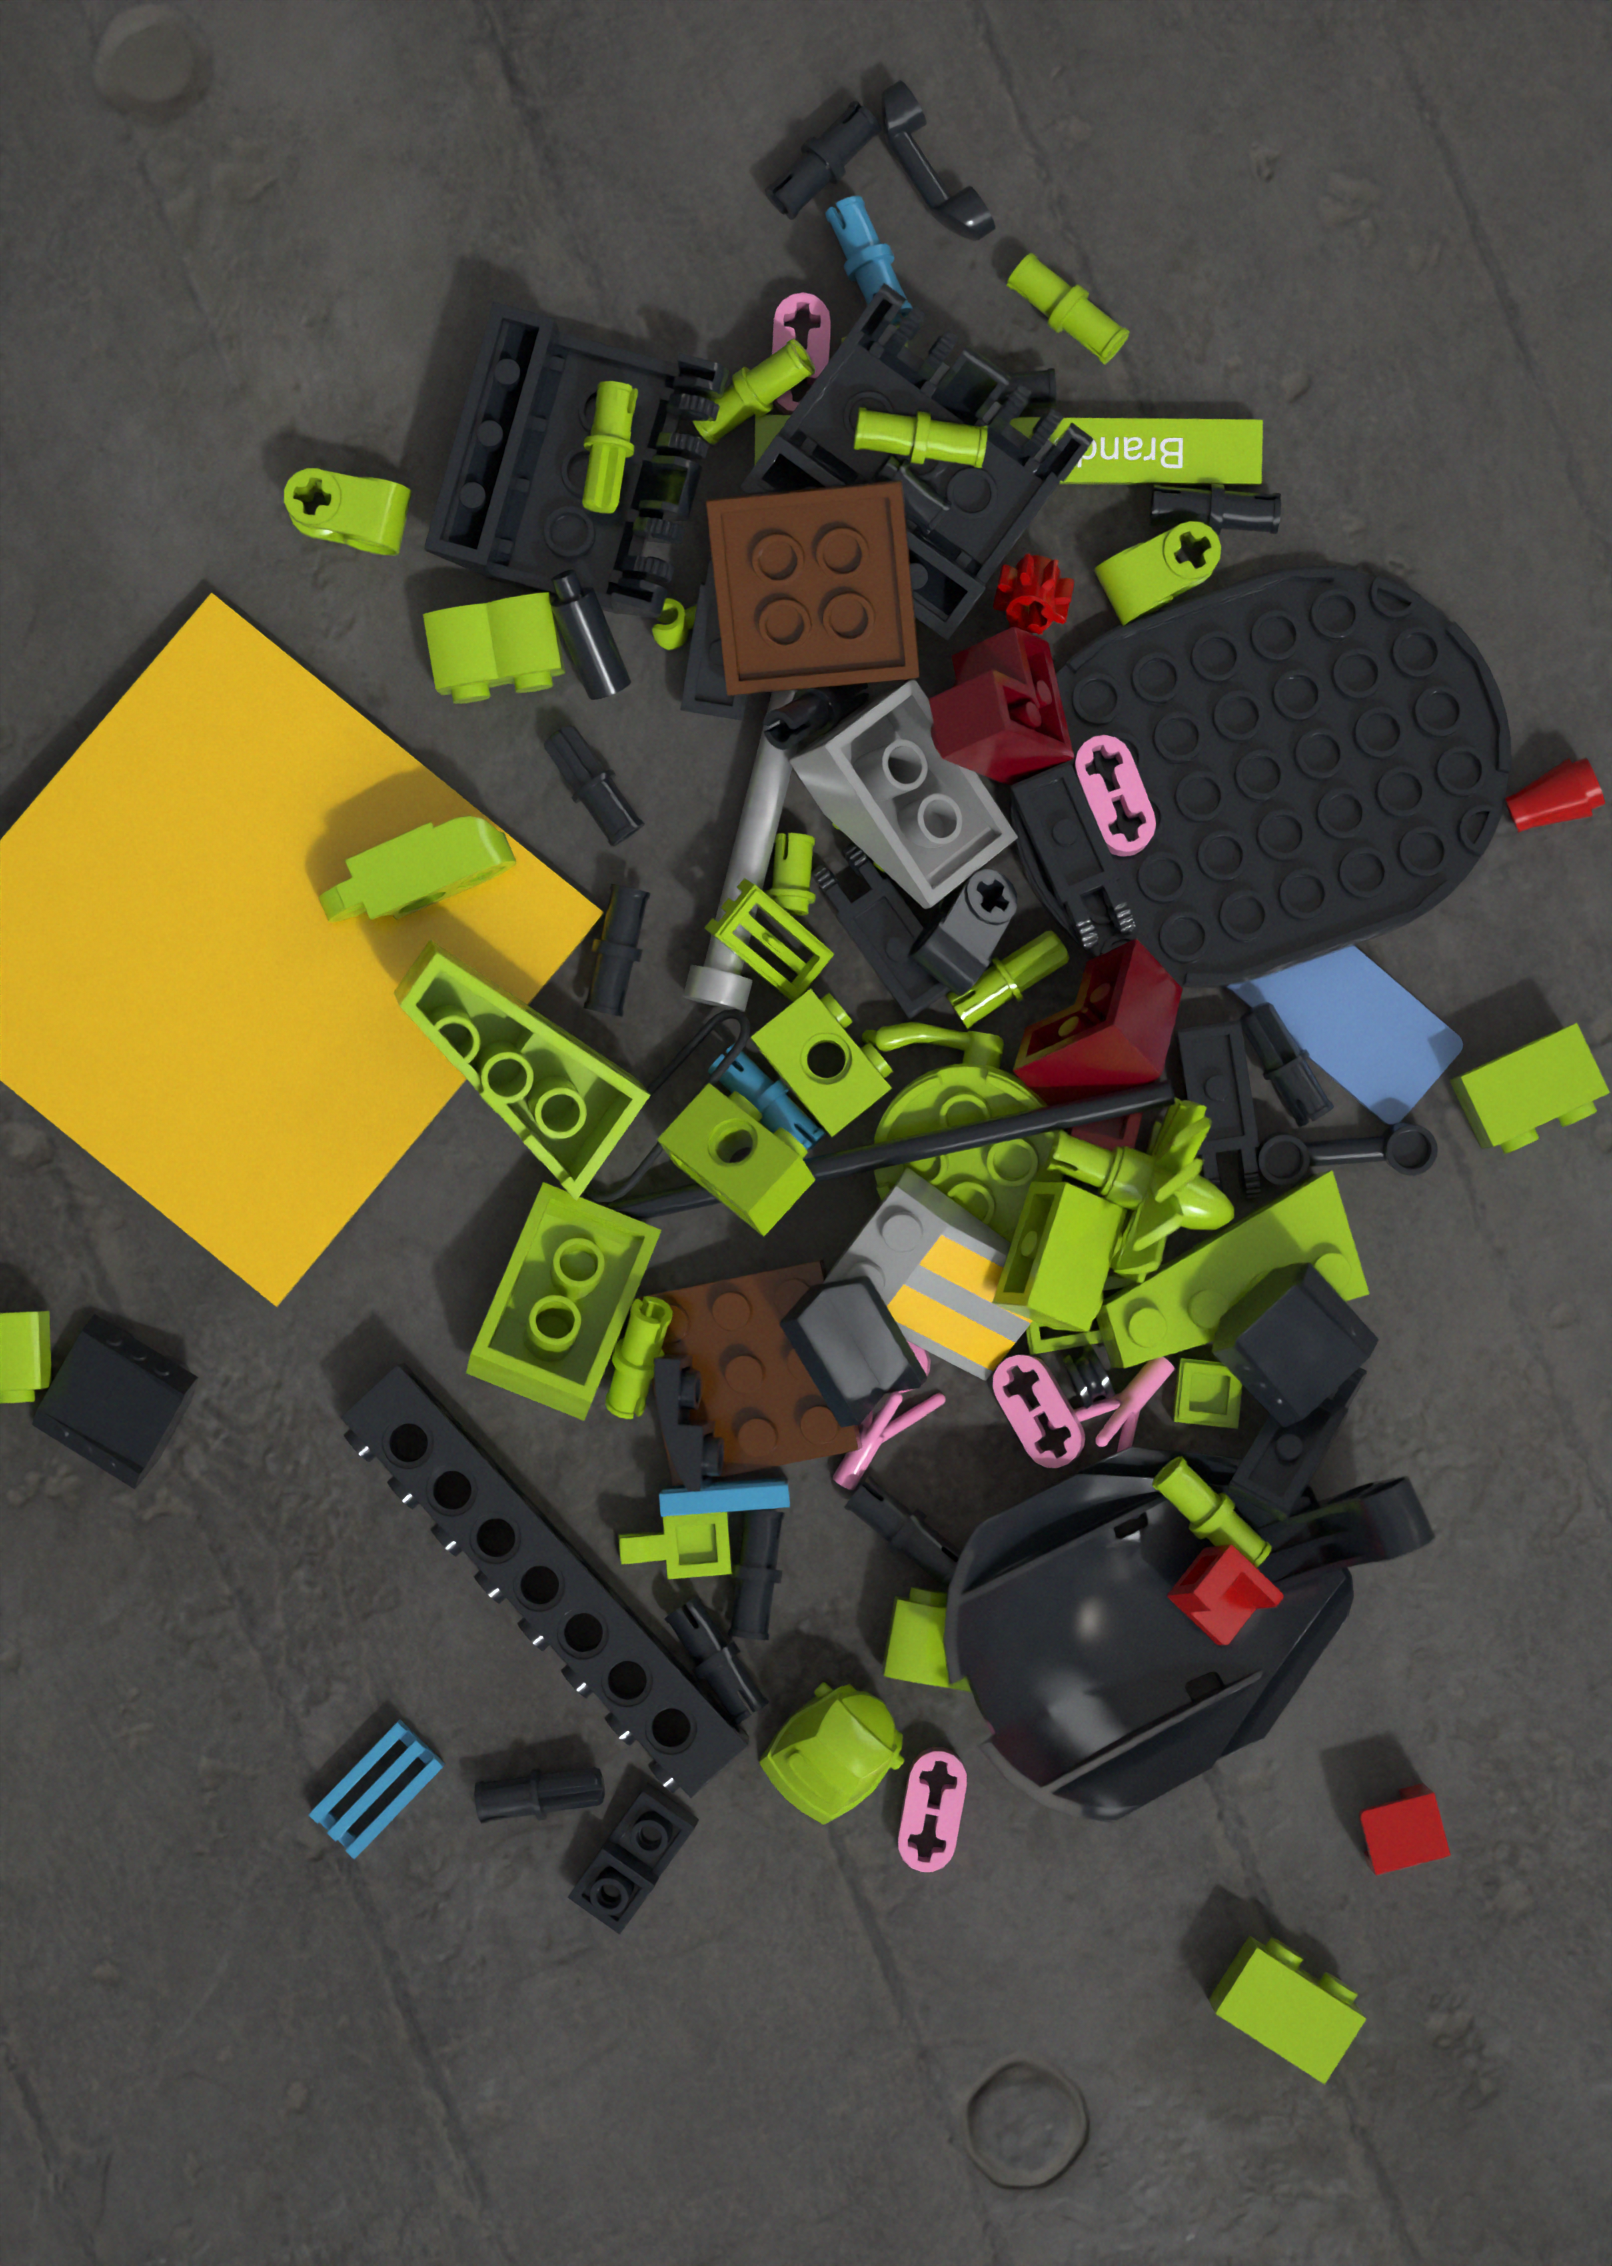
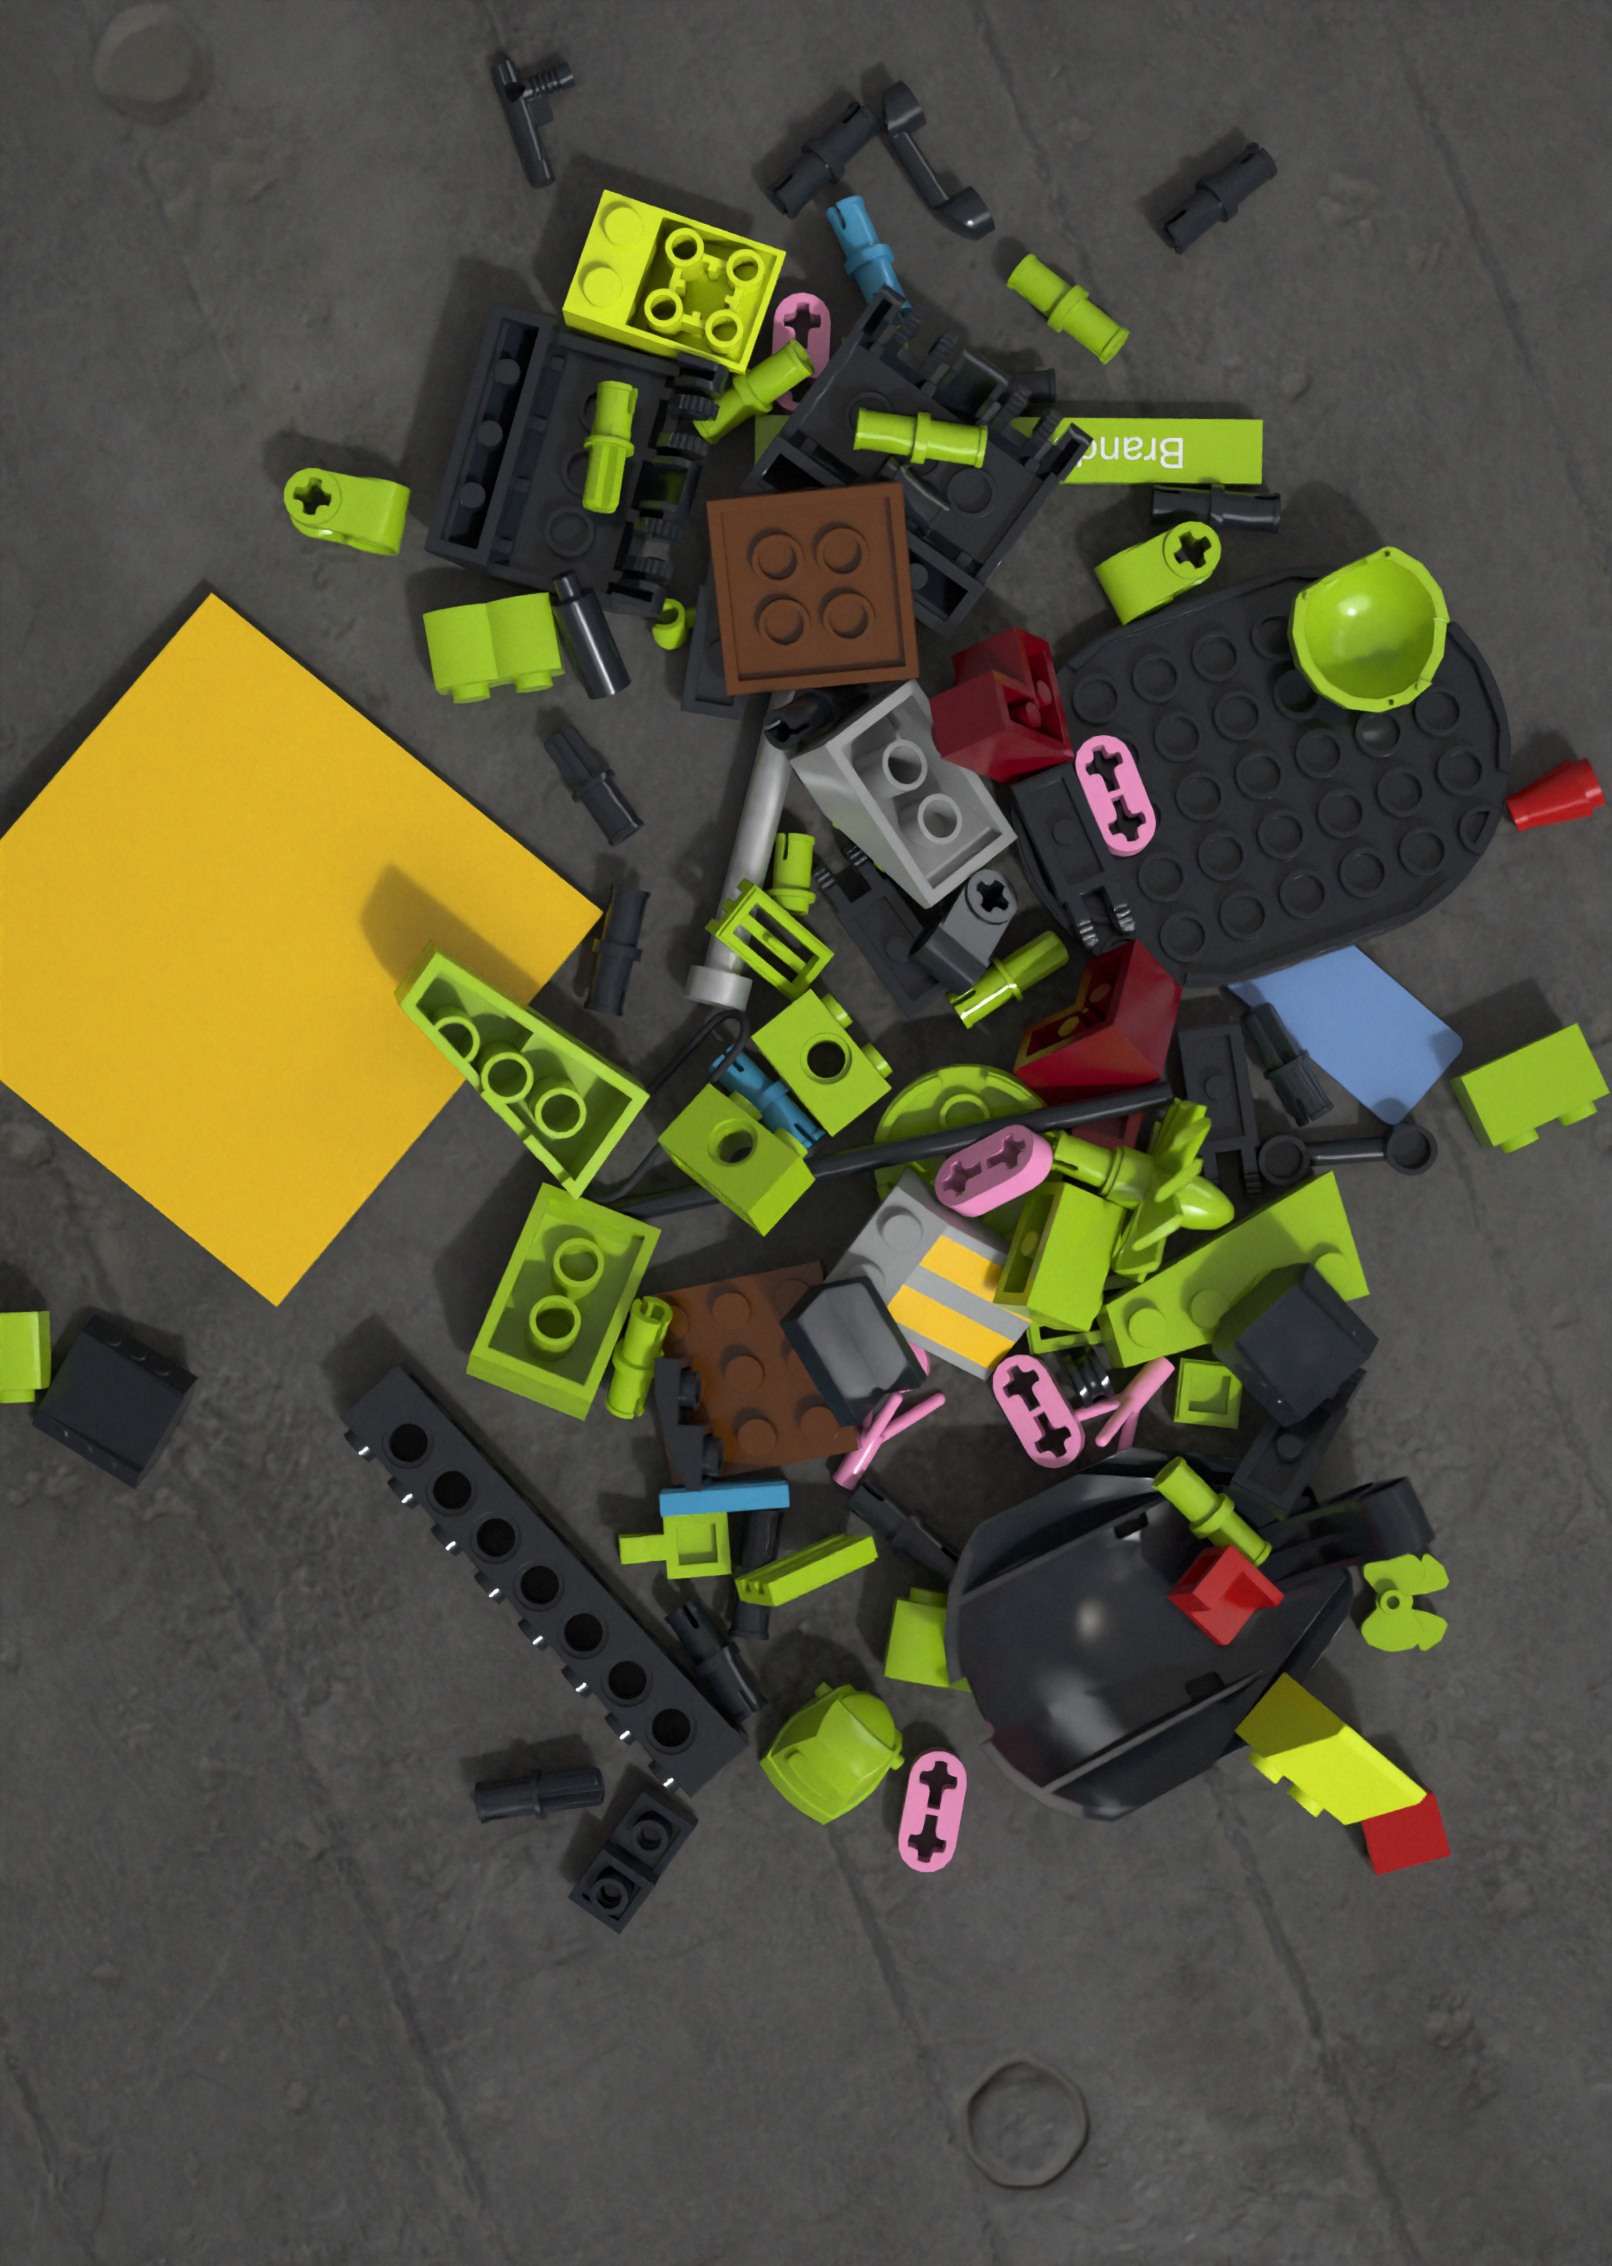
(339, 1828): dark azure tile -> none
(419, 869): lime piece -> none
(531, 112): none -> black hose
(670, 285): none -> neon yellow slope
(806, 1569): none -> lime tile
(977, 1046): lime piece -> none
(994, 1176): none -> bright pink beam
(1033, 594): red gear -> none
(1216, 198): none -> black pin
(1287, 2007): lime brick -> none
(1322, 1757): none -> neon yellow slope
(1370, 631): none -> lime cylinder
(1393, 1621): none -> lime piece

